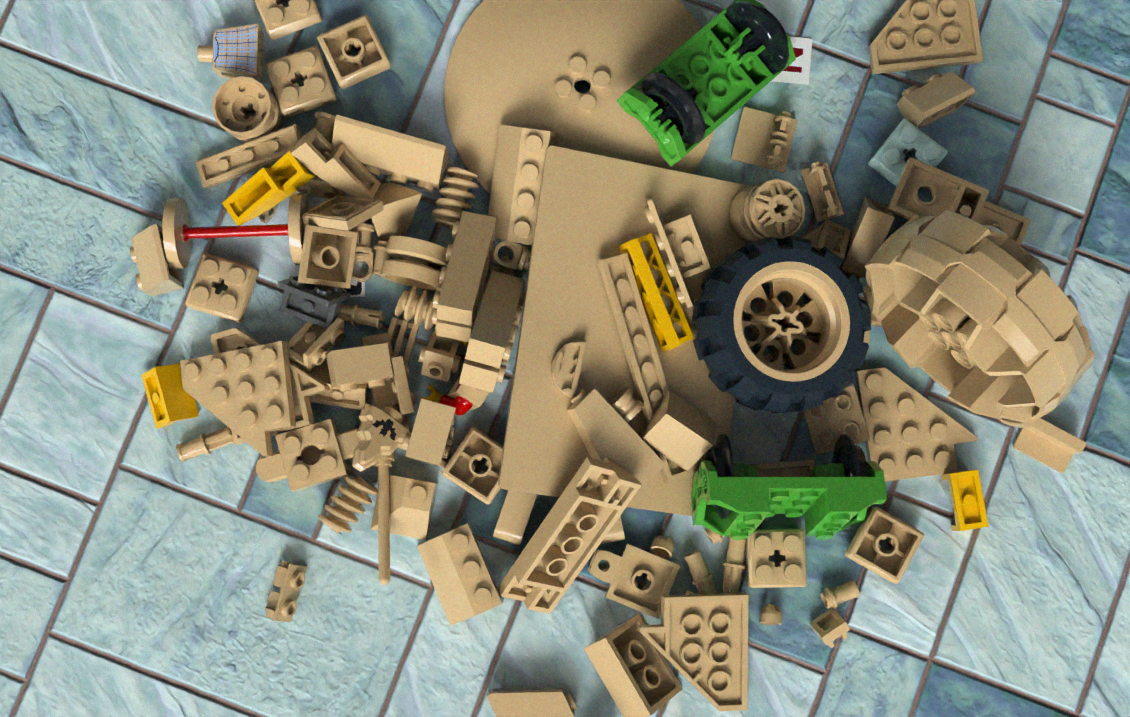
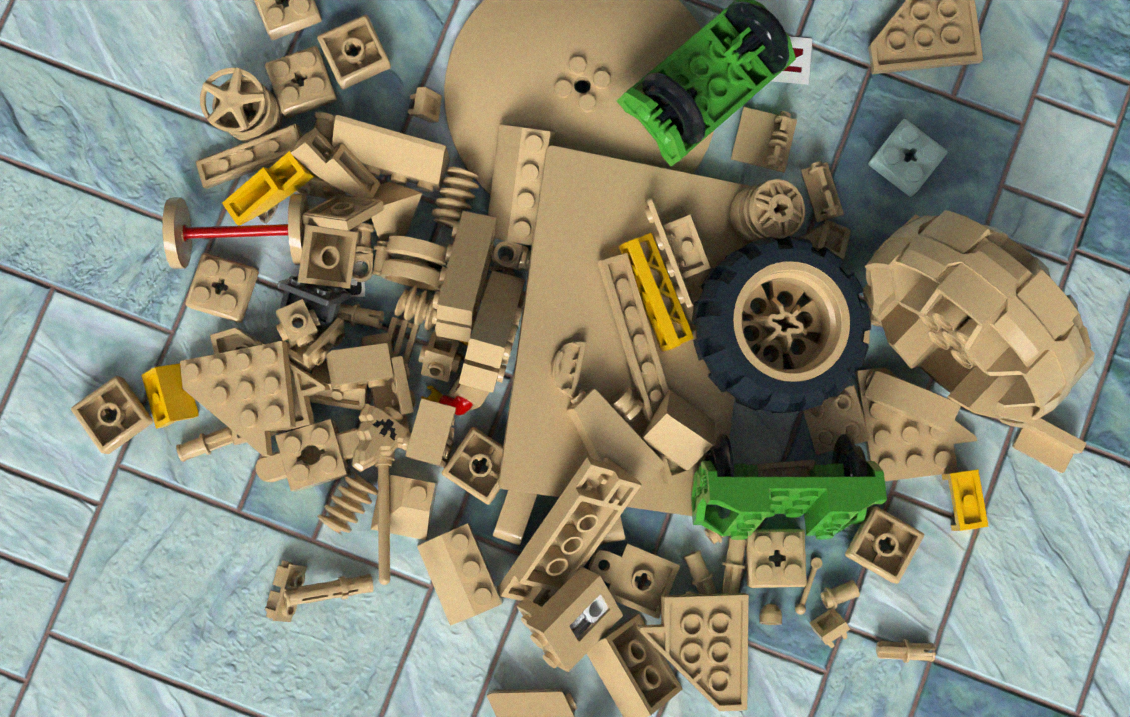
(94, 414): none -> tan brick
(154, 273): tan slope -> none
(232, 99): none -> tan wheel
(235, 52): tan torso -> none
(293, 314): none -> tan brick
(328, 590): none -> tan pin
(426, 104): none -> tan tile
(571, 619): none -> tan brick
(662, 547): tan hinge -> none
(815, 563): none -> tan hinge
(866, 236): tan slope -> none
(905, 651): none -> tan axle
(912, 401): none -> tan slope
(935, 99): tan slope -> none
(952, 195): tan bracket -> none

